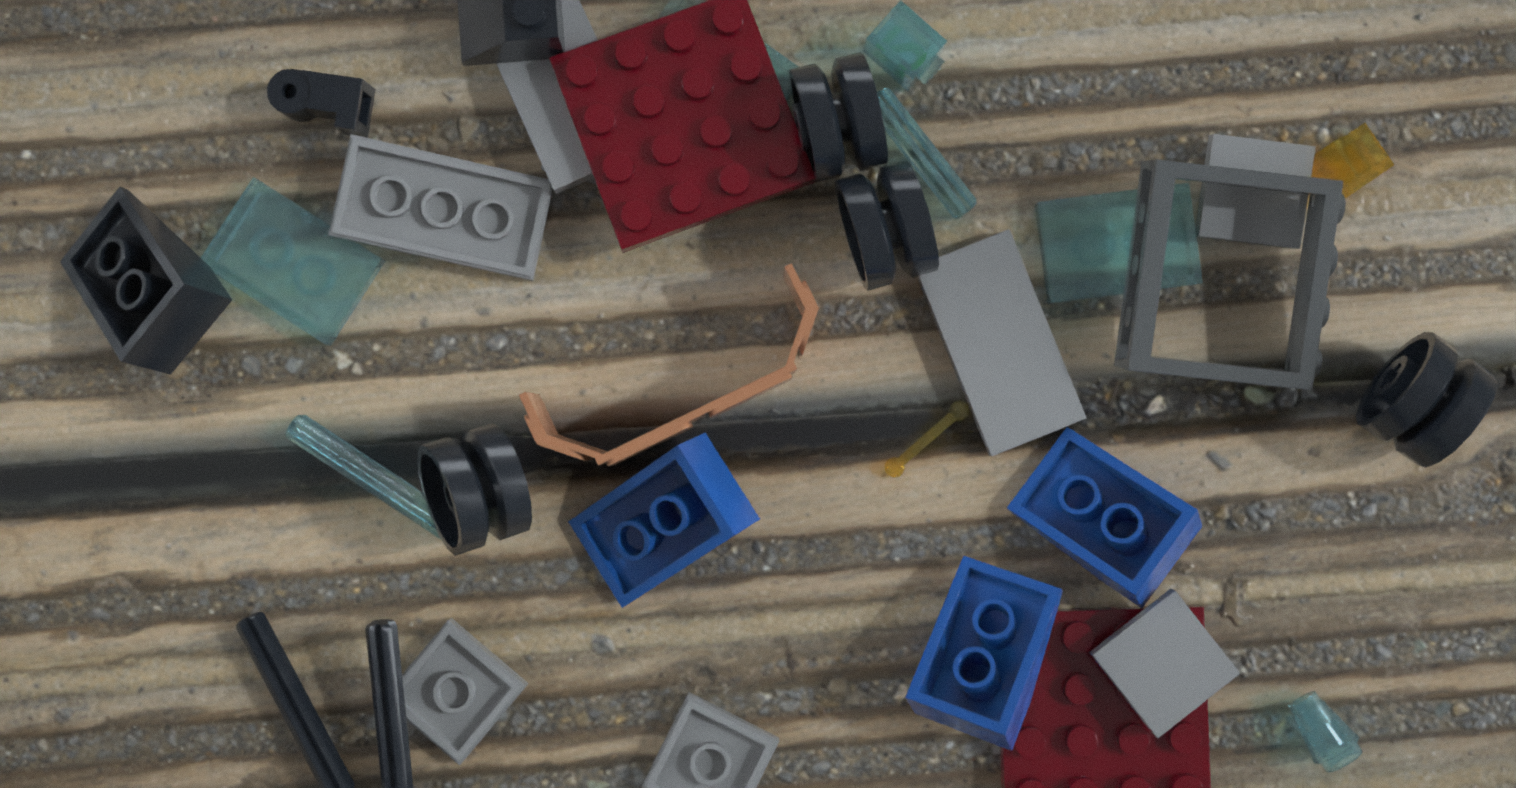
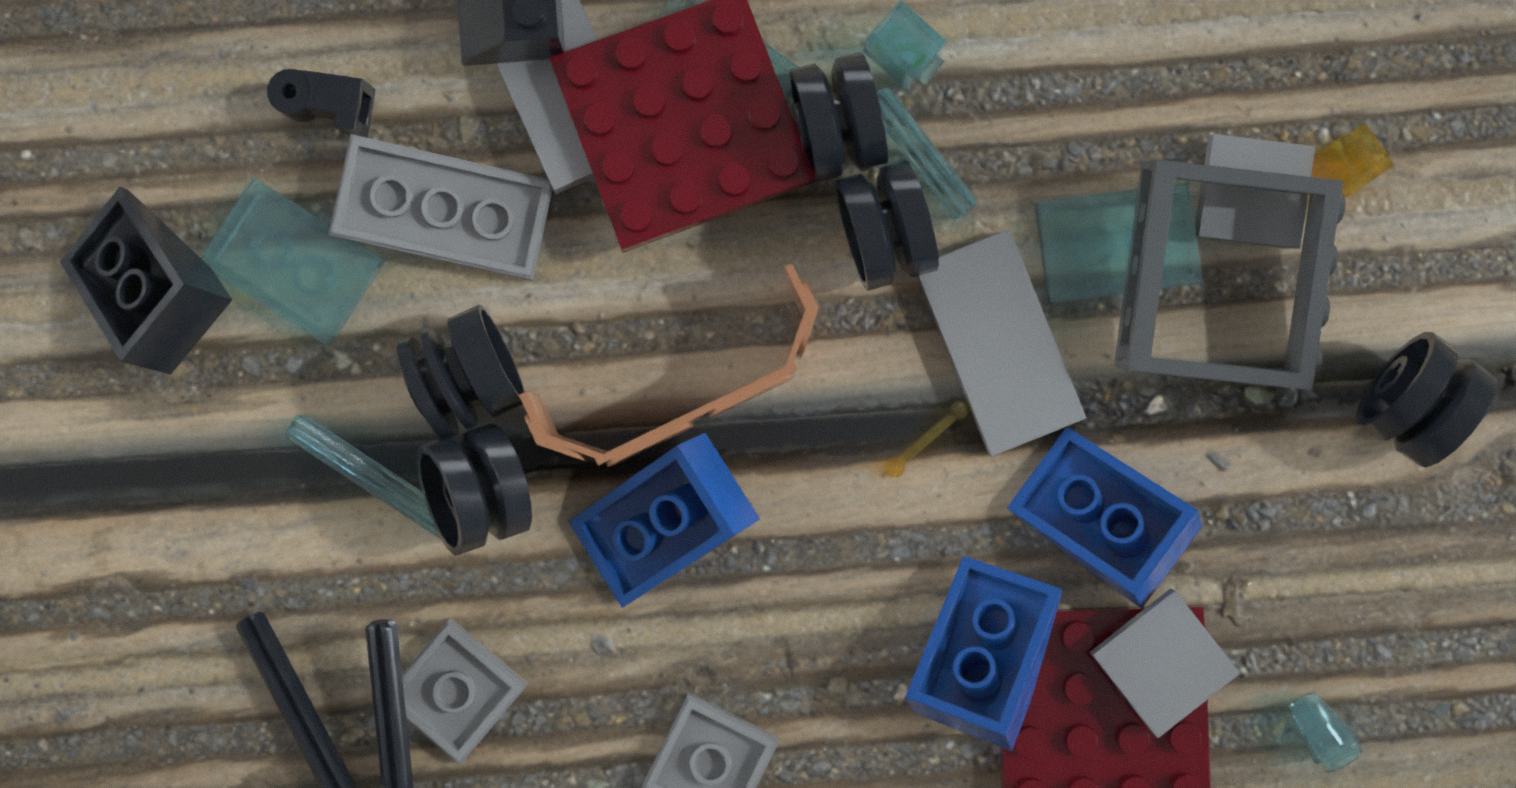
(452, 376): none -> black wheel

